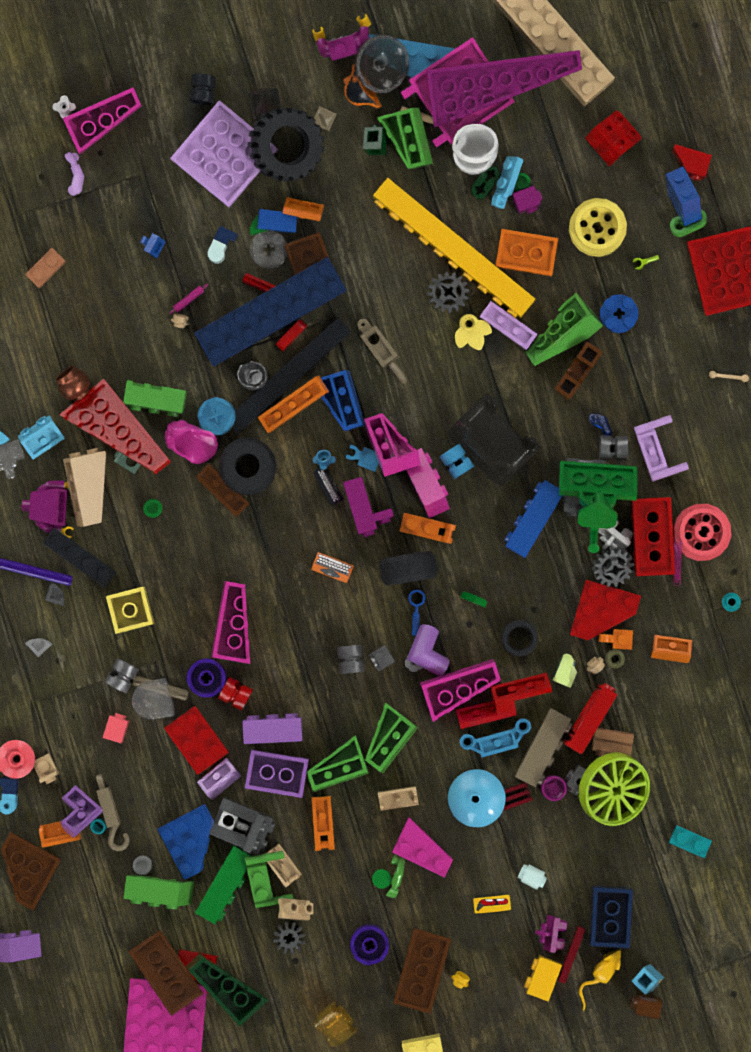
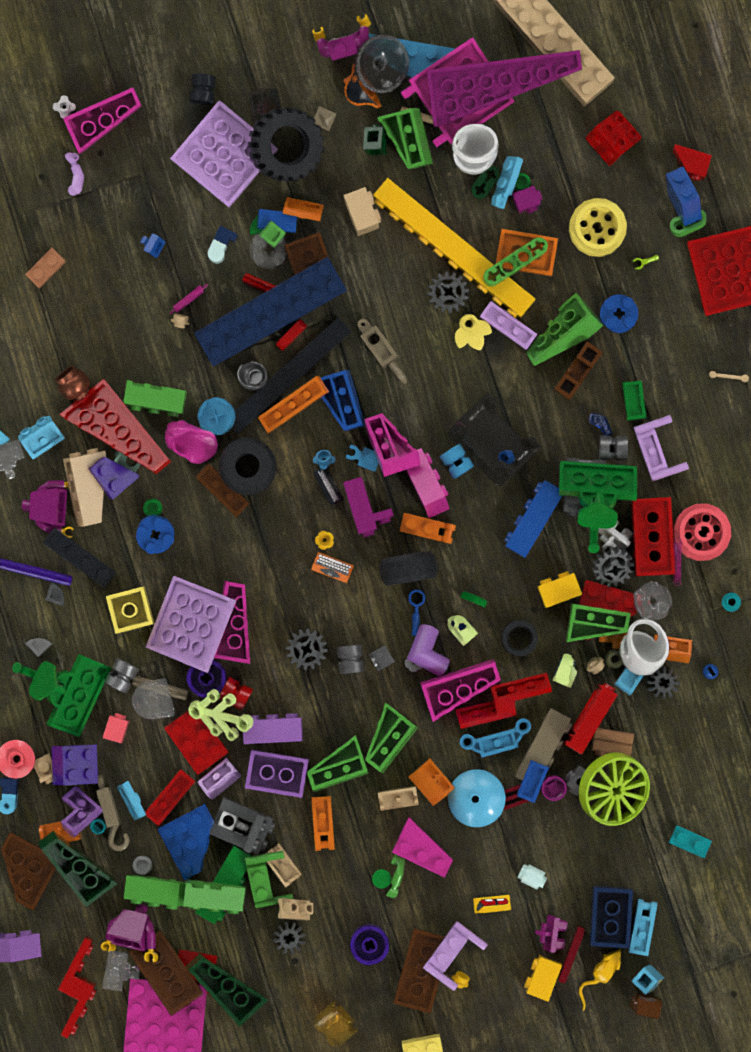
(74, 695): none -> green plate
(74, 764): none -> dark purple brick
(78, 987): none -> red bracket
(79, 871): none -> dark green wedge
(112, 476): none -> dark purple wing
(118, 970): none -> clear hinge
(131, 800): none -> medium azure plate
(132, 931): none -> magenta torso
(149, 543): none -> blue plate
(169, 797): none -> red plate
(190, 624): none -> lavender plate
(199, 711): none -> yellowish green plant
(214, 896): none -> bright green wedge
(272, 234): none -> bright green tile
(301, 661): none -> dark grey gear
(319, 540): none -> yellow plate
(361, 211): none -> tan brick
(431, 782): none -> orange hinge
(448, 951): none -> lavender plate
(461, 629): none -> yellowish green rock
(502, 456): none -> blue hinge
(515, 262): none -> bright green beam
(532, 781): none -> blue tile
(559, 590): none -> yellow brick
(593, 622): none -> bright green wedge
(628, 681): none -> medium azure plate
(634, 400): none -> green plate
(641, 652): none -> white piece
(642, 928): none -> medium azure plate
(643, 604): none -> clear plate
(662, 689): none -> dark grey gear
(707, 674): none -> blue hinge

